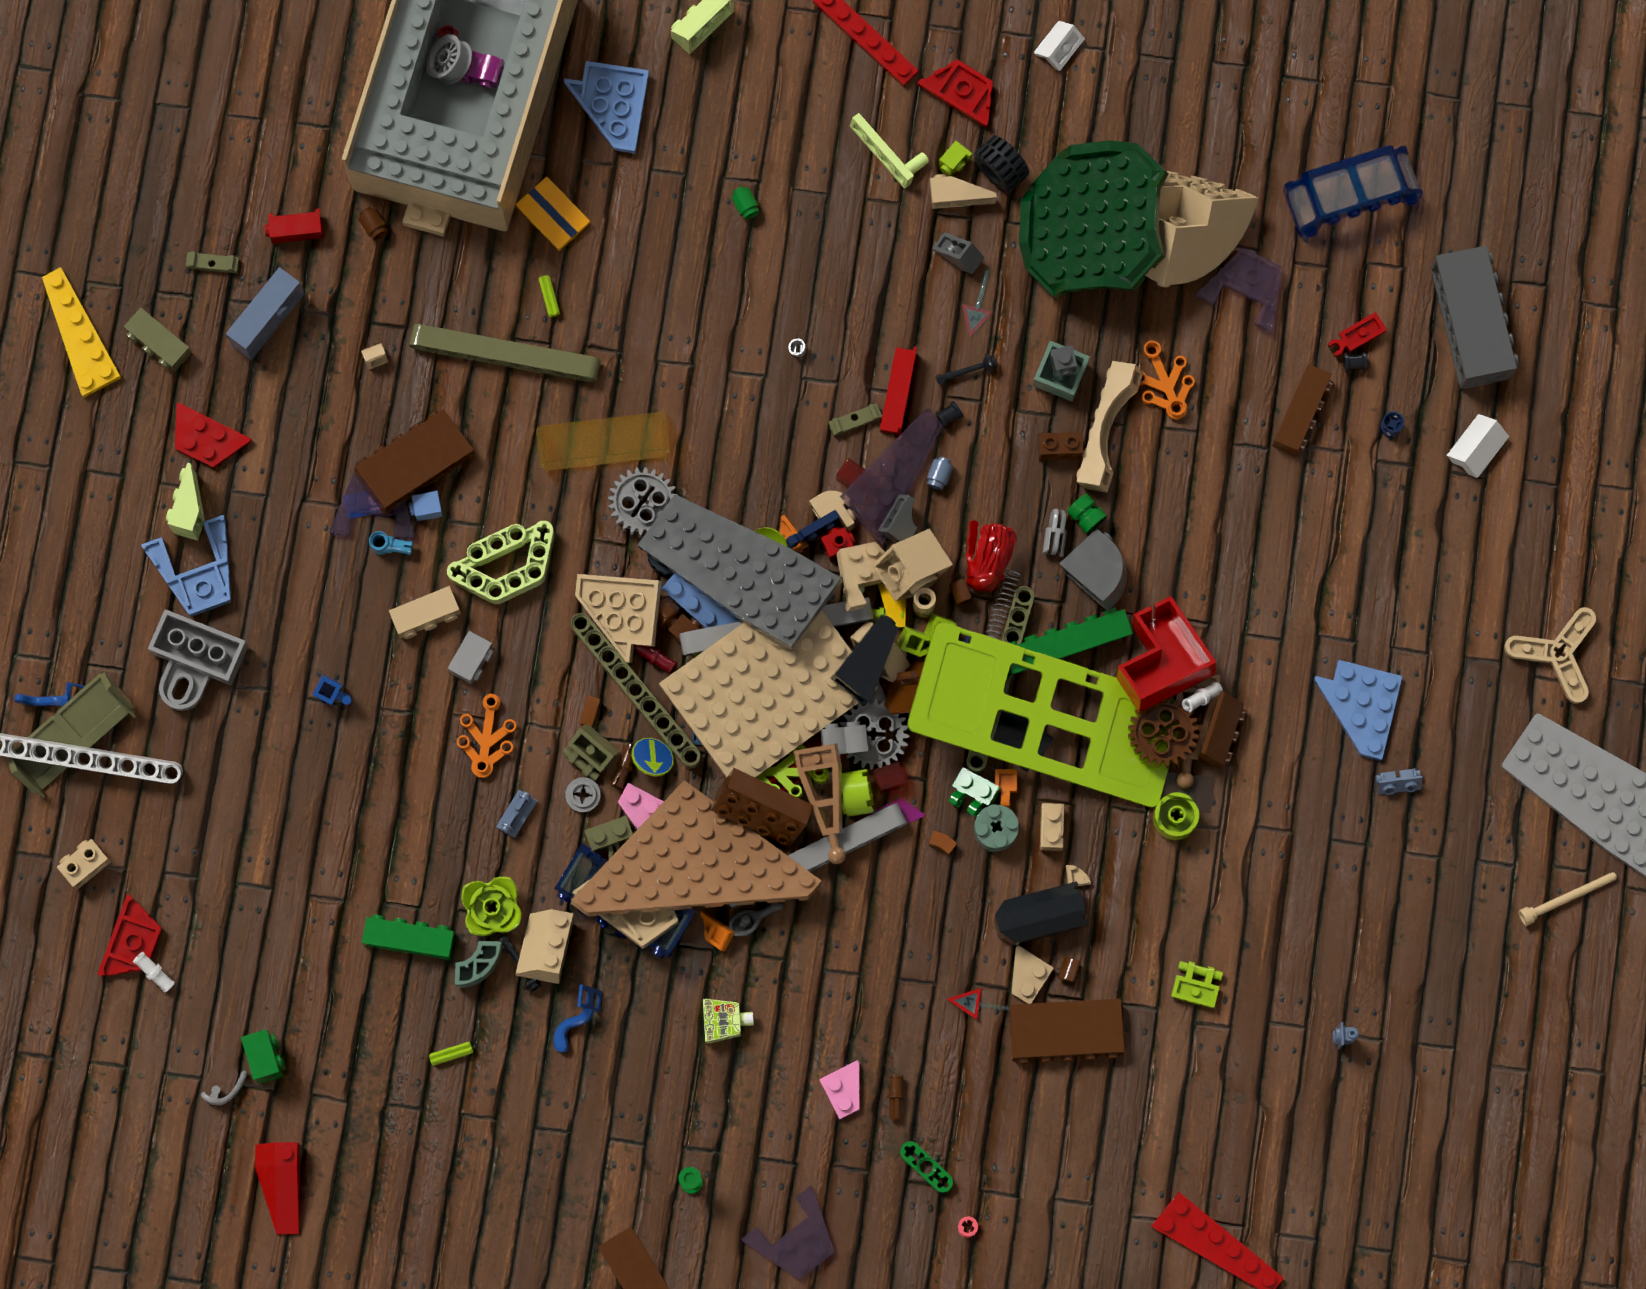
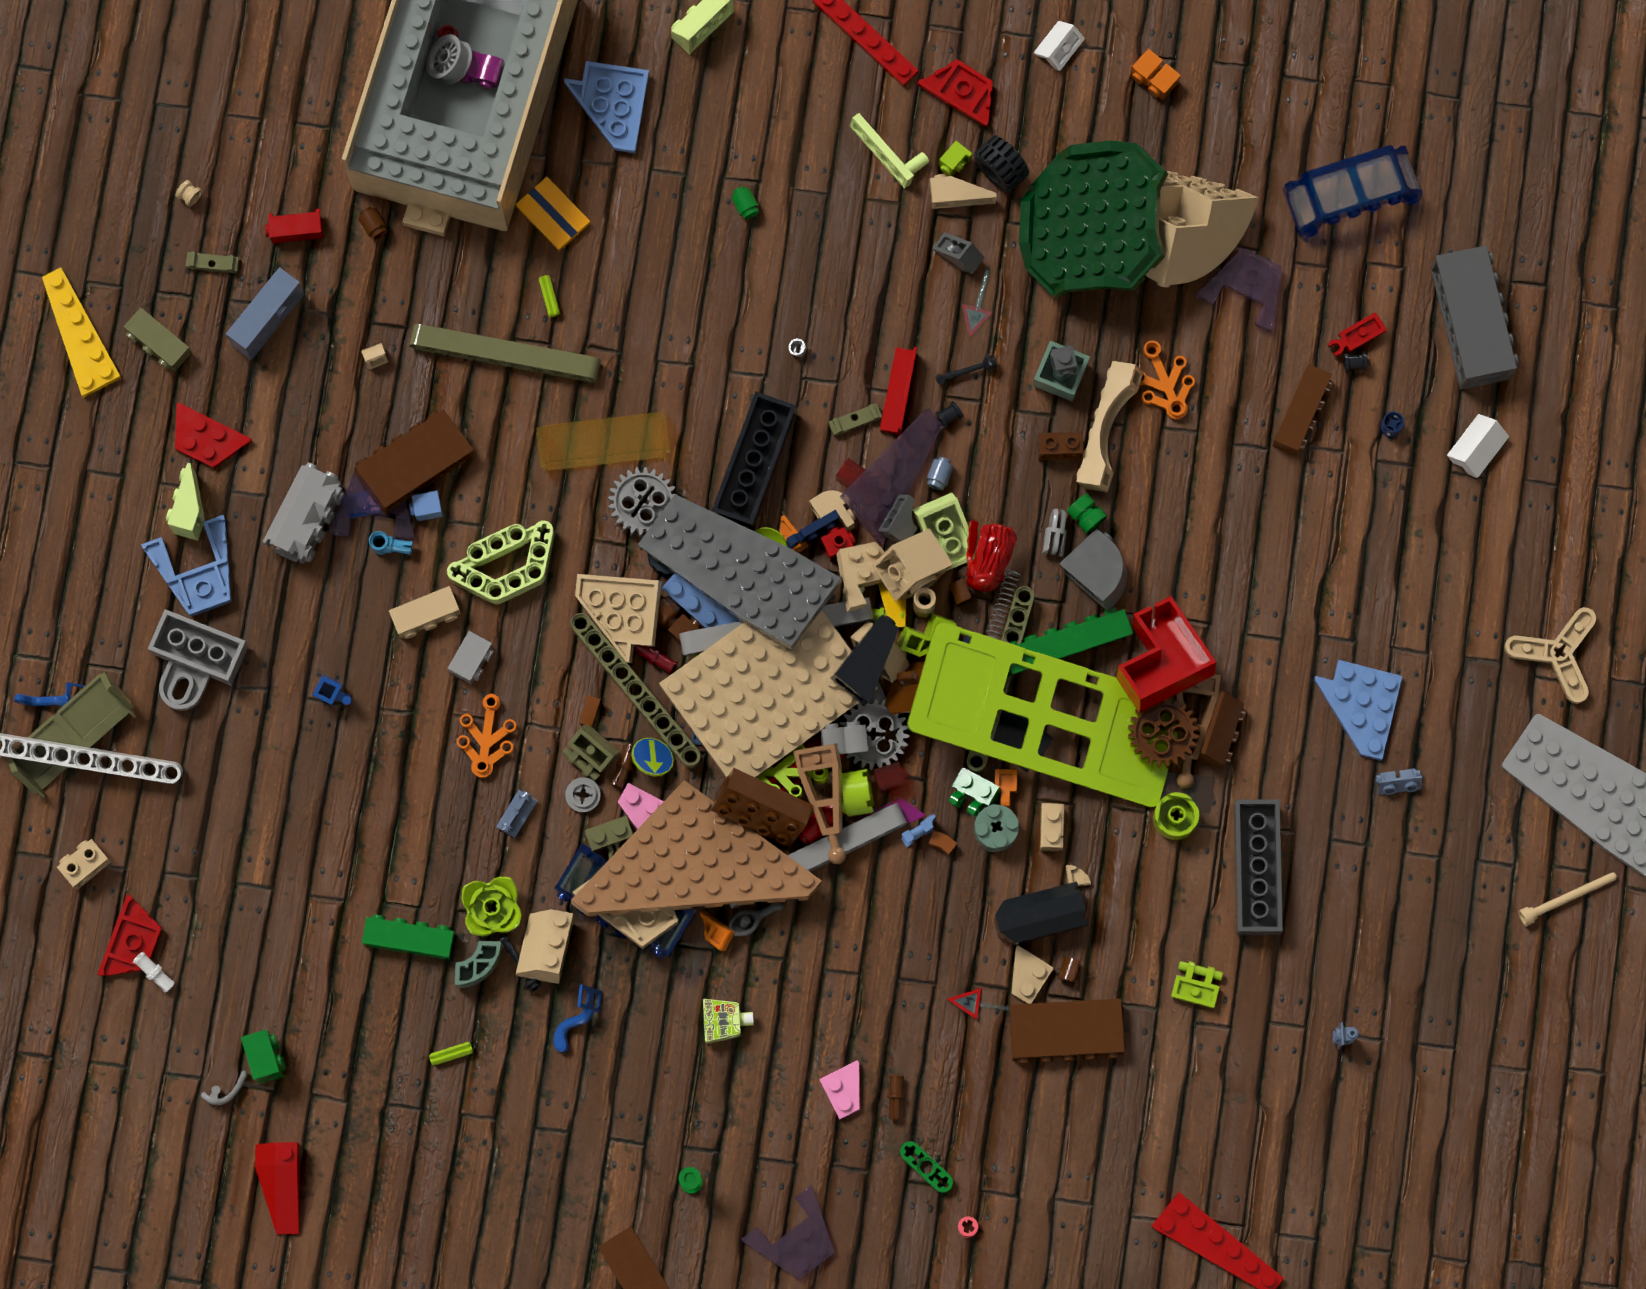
(188, 193): none -> tan wheel
(304, 513): none -> light grey brick
(754, 460): none -> black brick
(812, 831): none -> red brick
(924, 828): none -> medium blue piece
(947, 524): none -> yellowish green slope
(1162, 82): none -> orange piece
(1201, 696): white pin -> none
(1257, 867): none -> dark grey brick

